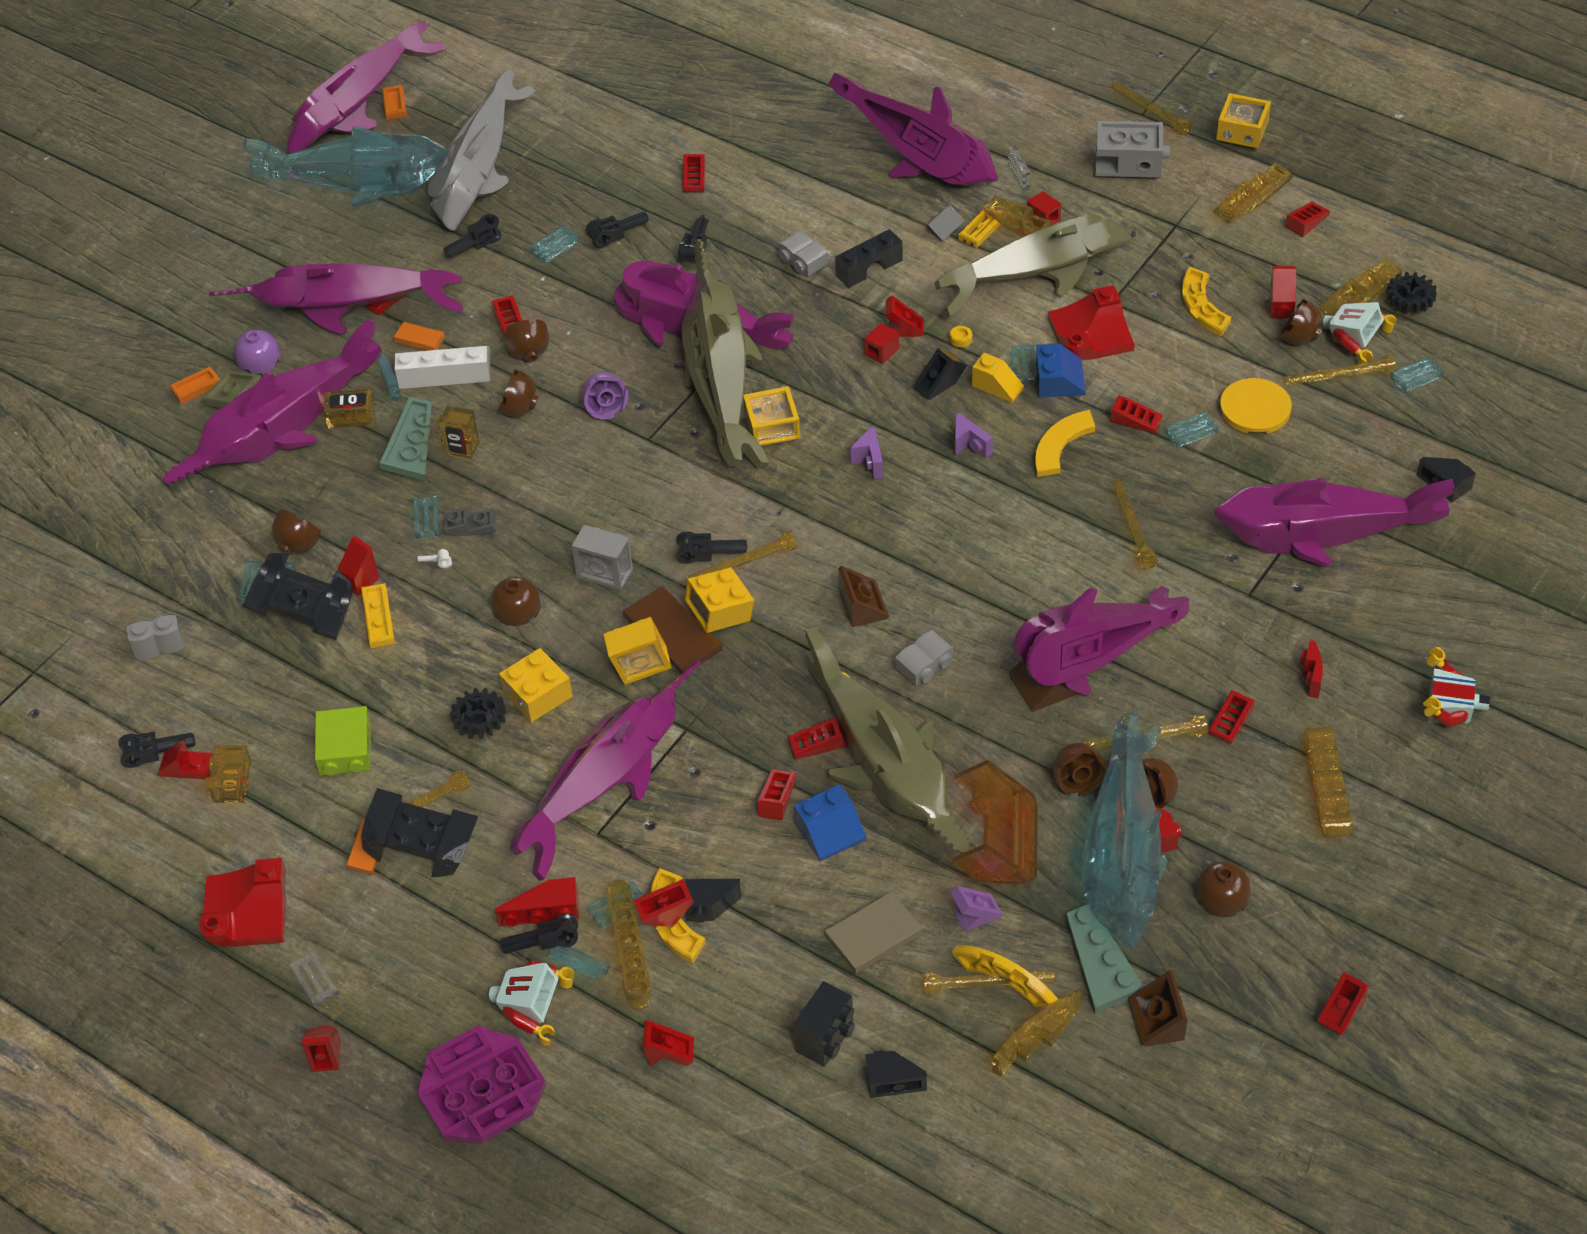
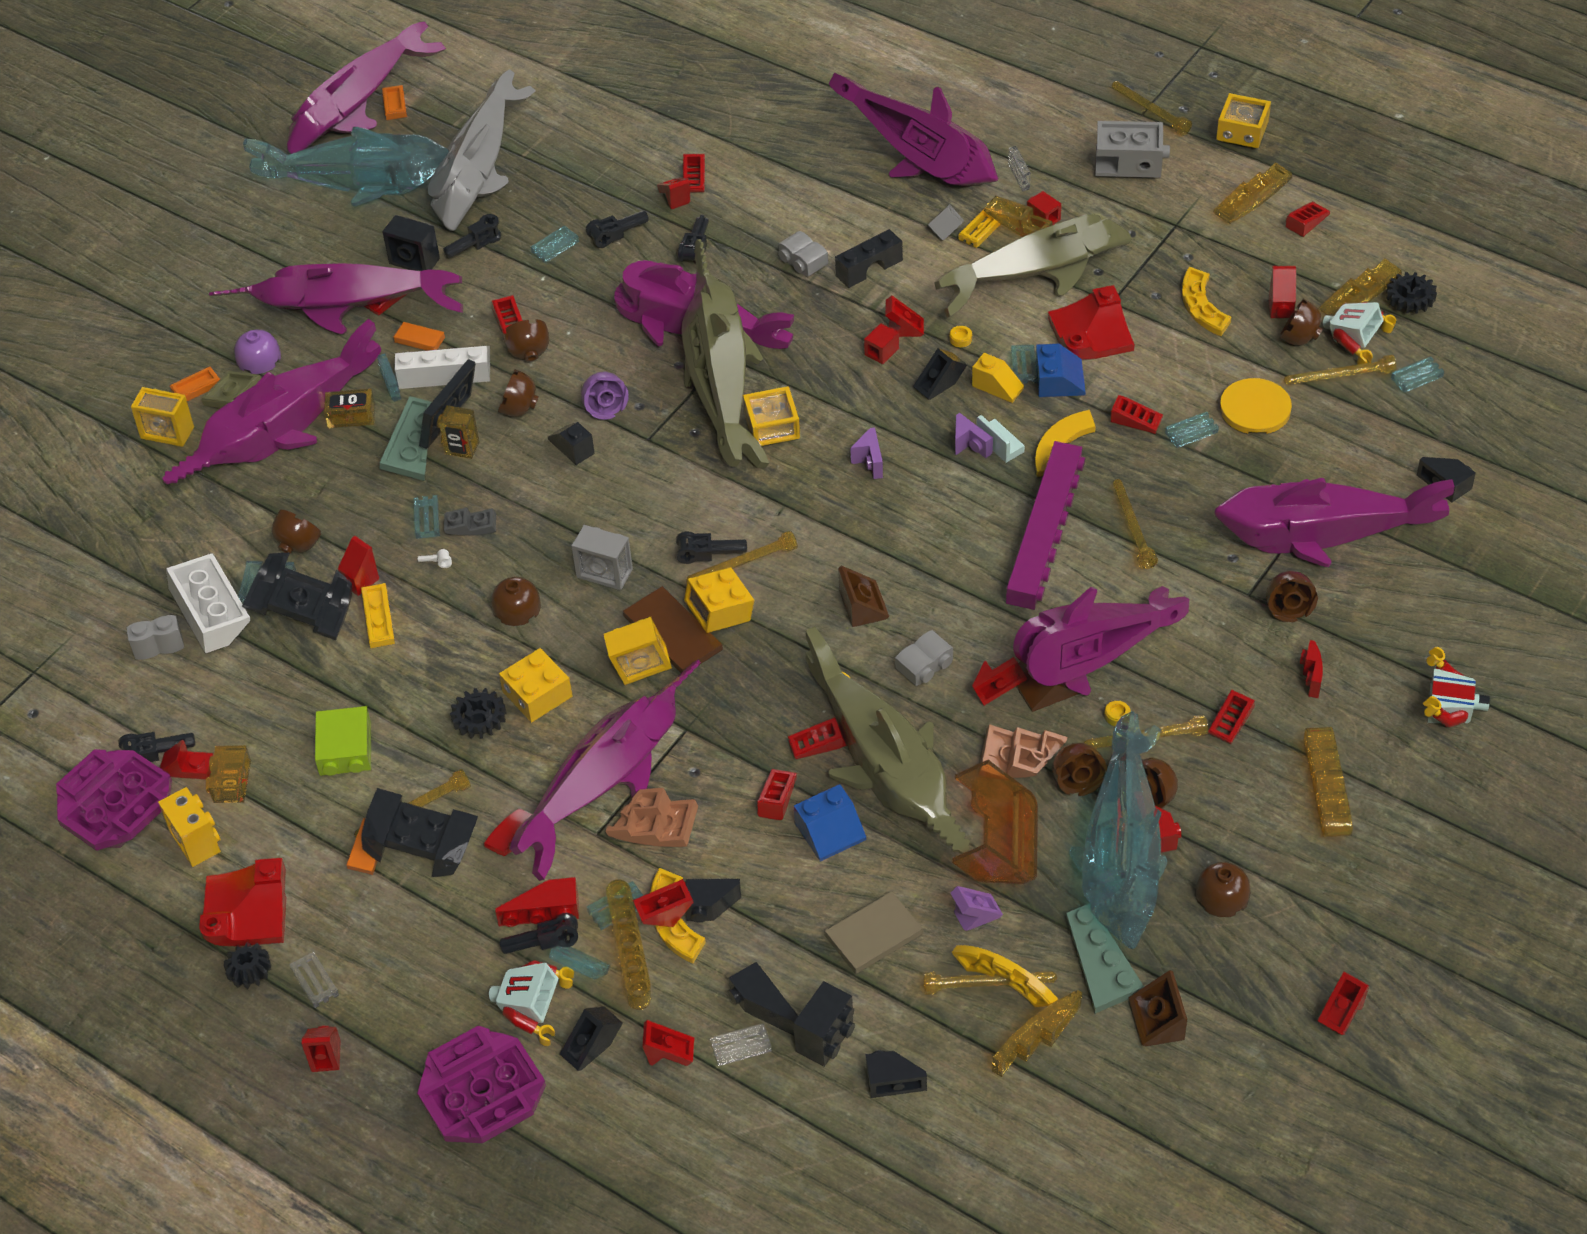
(110, 797): none -> magenta piece
(162, 416): none -> yellow piece
(190, 826): none -> yellow piece
(207, 601): none -> white slope
(247, 965): none -> black gear
(411, 244): none -> black brick
(453, 394): none -> black tile
(501, 838): none -> red slope
(573, 442): none -> black slope
(590, 1036): none -> black slope
(655, 820): none -> nougat slope
(676, 191): none -> red slope
(743, 1048): none -> clear tile
(761, 998): none -> black slope
(994, 683): none -> red slope
(1004, 443): none -> light aqua panel
(1021, 751): none -> nougat slope
(1044, 526): none -> magenta brick
(1114, 711): none -> yellow tile
(1291, 596): none -> reddish brown cylinder

